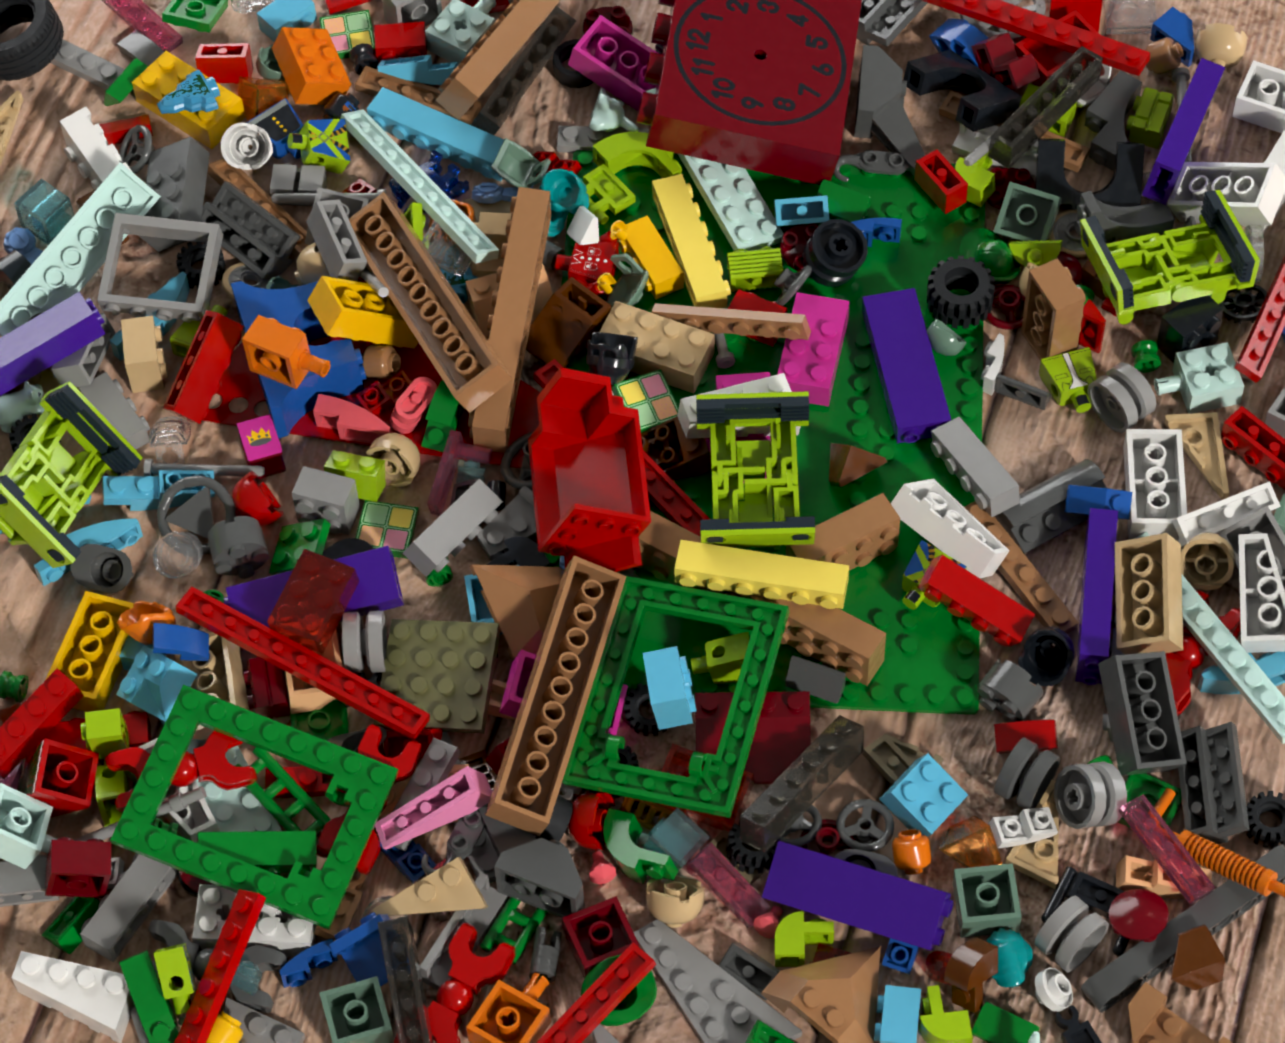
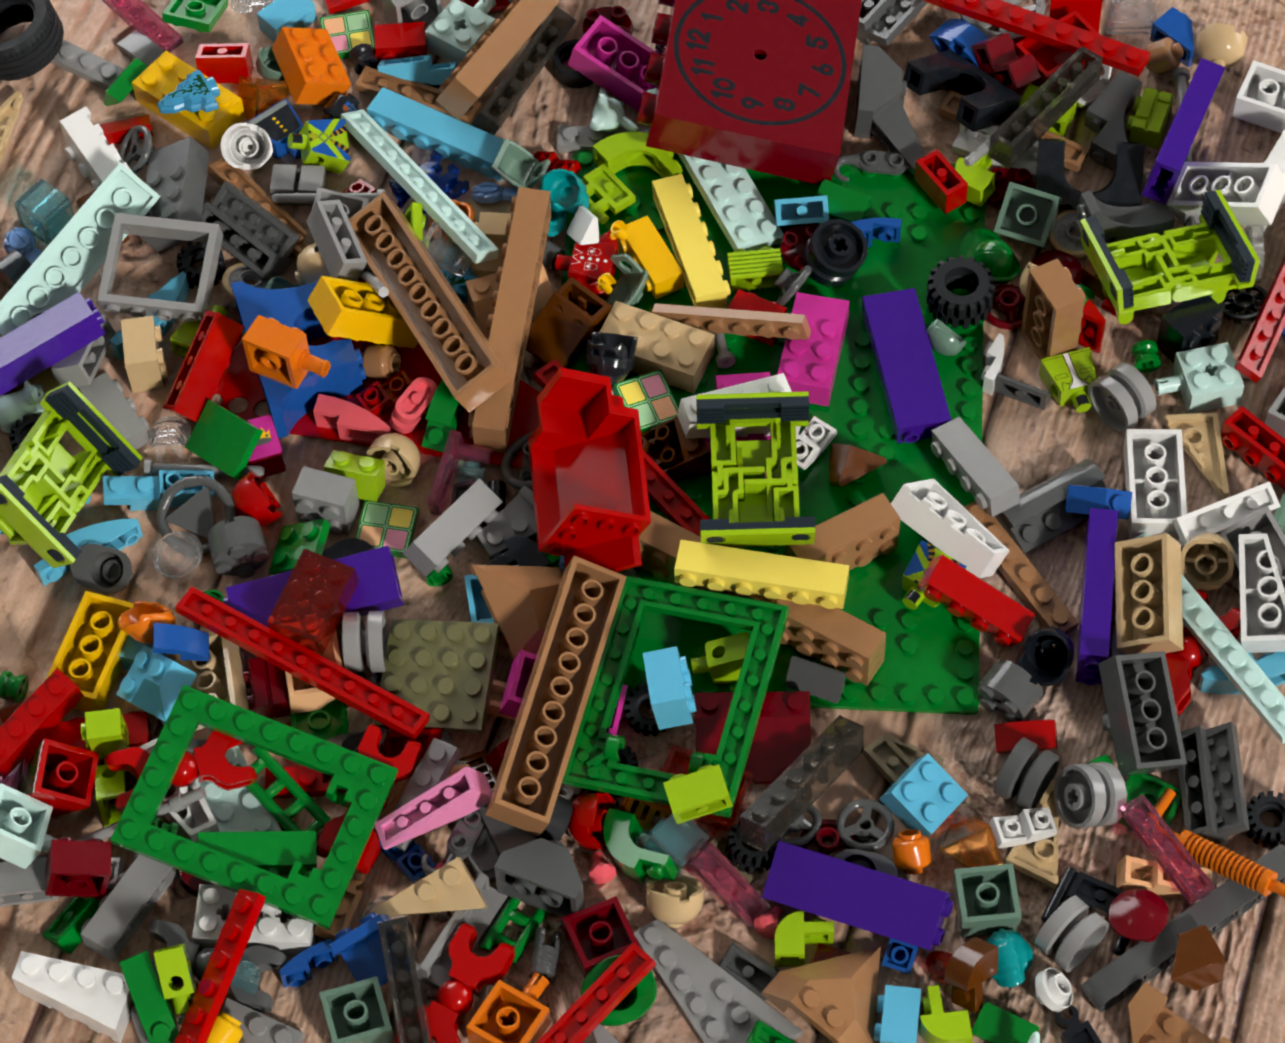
(223, 439): none -> green tile
(697, 793): none -> lime brick
(813, 442): none -> white slope
(1035, 251): lime plate -> none

